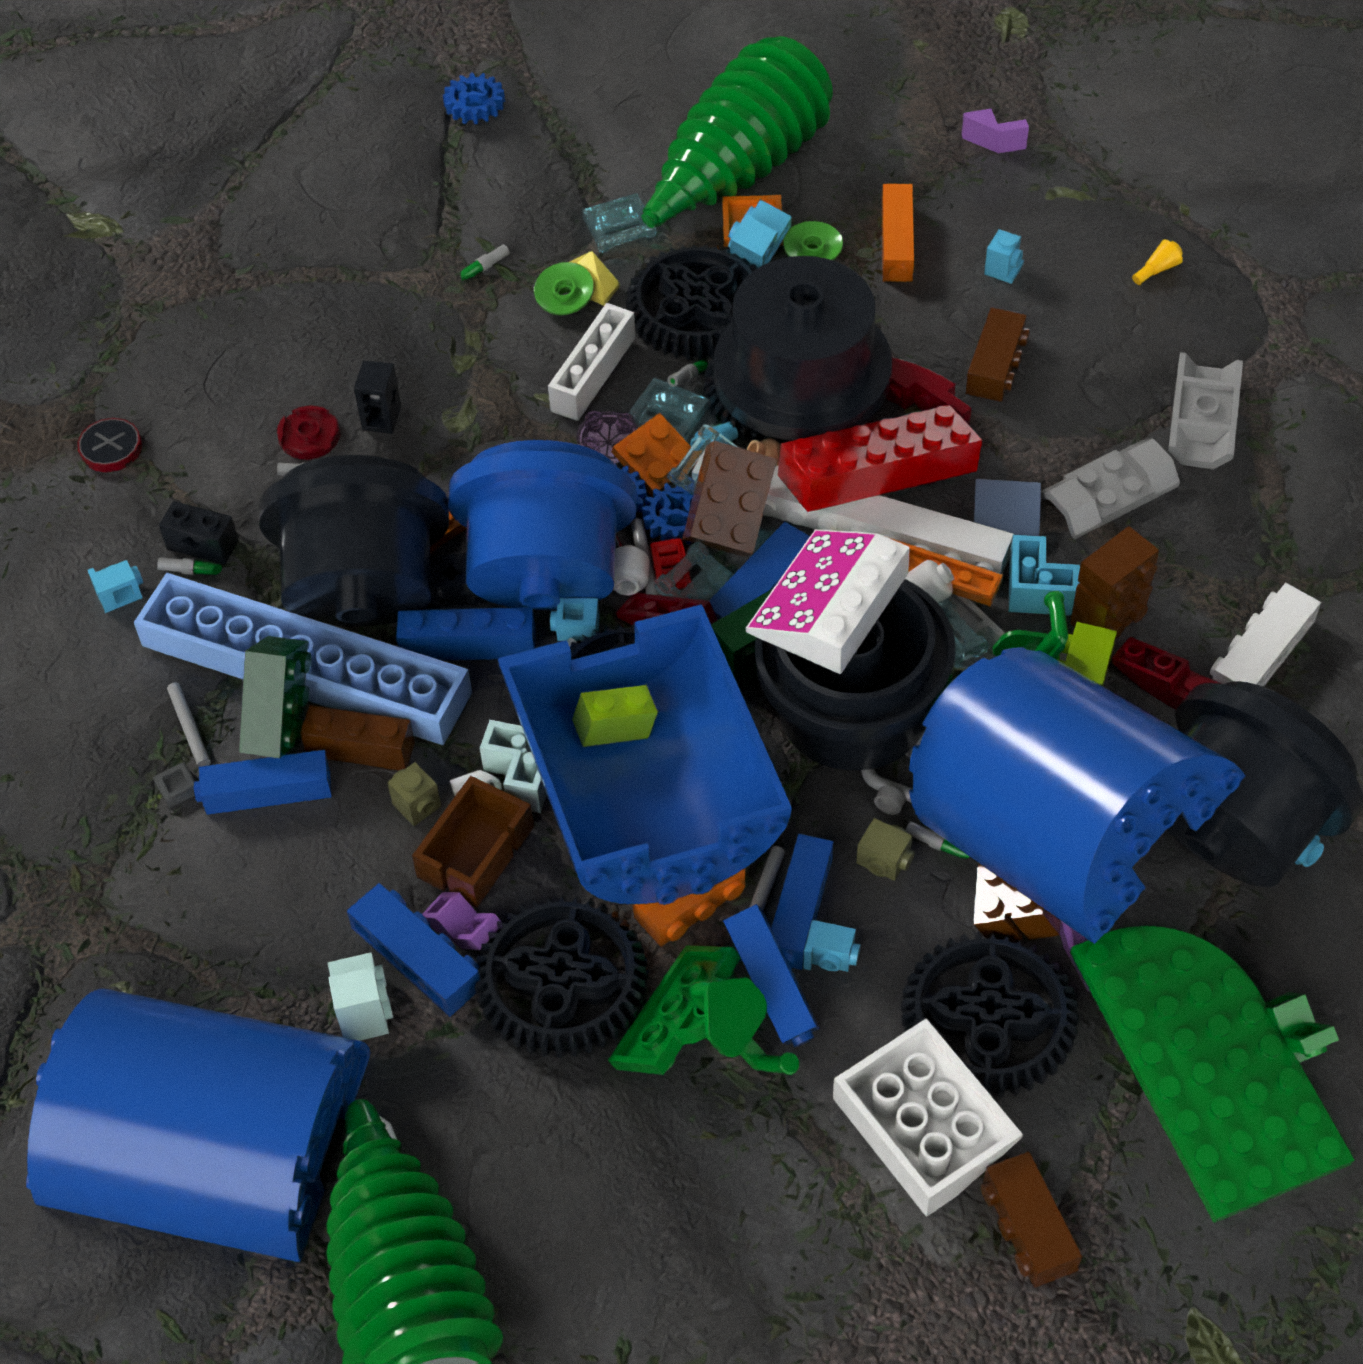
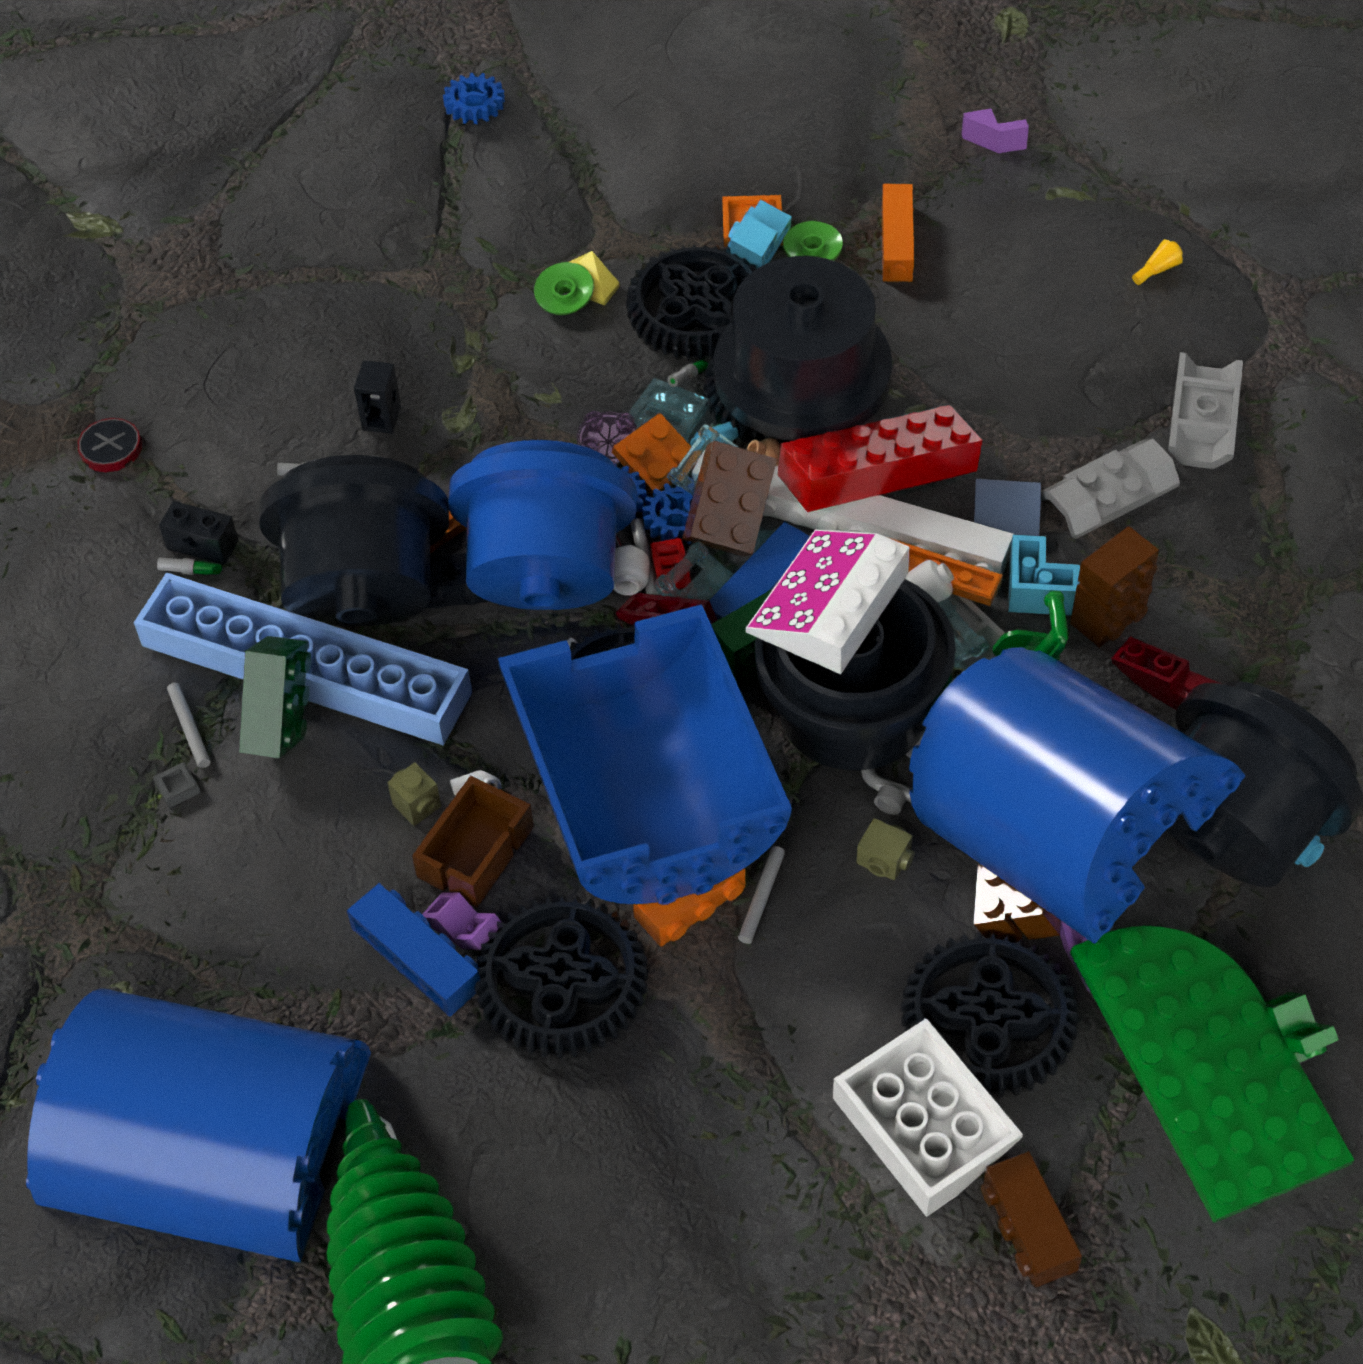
(116, 585): medium azure brick -> none
(263, 782): blue brick -> none
(308, 432): dark red tile -> none
(358, 737): reddish brown brick -> none
(360, 997): light aqua brick -> none
(467, 632): blue brick -> none
(484, 262): light grey piece -> none
(508, 753): light aqua brick -> none
(575, 618): medium azure brick -> none
(591, 362): white brick -> none
(614, 216): clear light blue plate -> none
(614, 715): lime brick -> none
(696, 1004): green plate -> none
(743, 126): green cone -> none
(772, 976): blue brick -> none
(802, 896): blue brick -> none
(831, 947): medium azure brick -> none
(924, 388): dark red slope -> none
(934, 840): light grey piece -> none
(997, 354): reddish brown brick -> none
(1004, 256): medium azure brick -> none
(1090, 651): lime brick -> none
(1268, 638): white brick -> none

